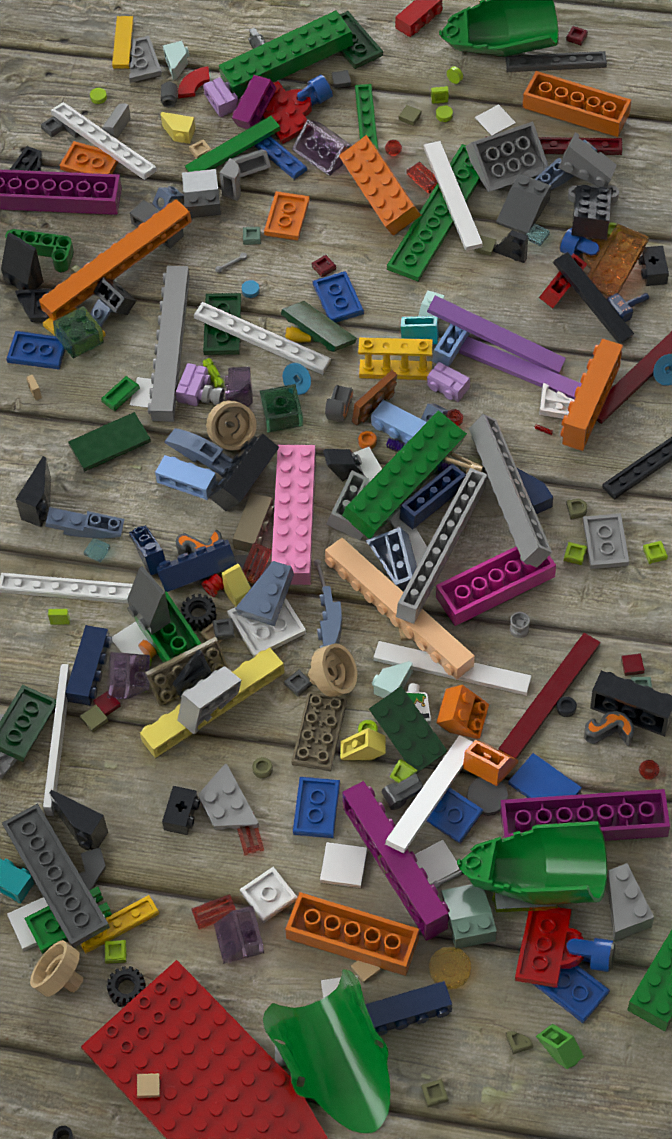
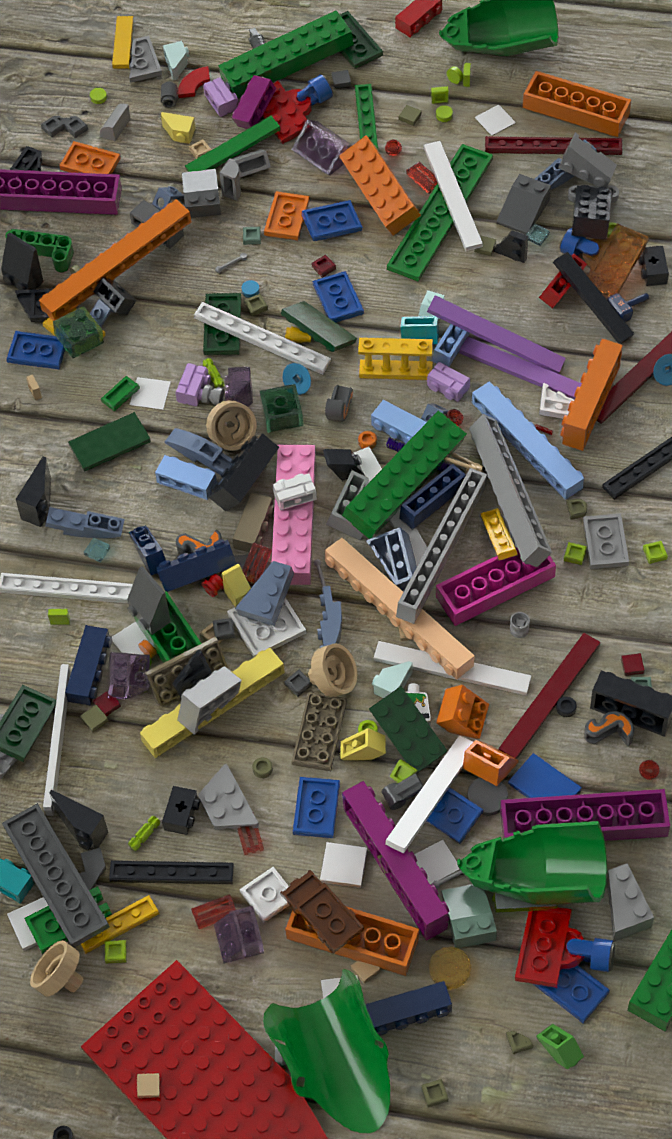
(104, 140): white tile -> none
(120, 976): black tyre -> none
(144, 833): none -> lime axle
(169, 344): light grey brick -> none
(171, 872): none -> black tile
(199, 602): black tyre -> none
(256, 305): none -> olive tile
(282, 157): blue tile -> none
(294, 491): none -> white brick
(322, 911): none -> reddish brown piece
(331, 220): none -> blue tile
(369, 402): dark orange plate -> none
(466, 74): none -> lime tile
(498, 534): none -> yellow tile
(506, 155): light grey slope -> none
(528, 440): none -> light blue brick
(537, 491): dark blue slope -> none
(556, 61): dark grey tile -> none
(577, 35): dark red tile -> none

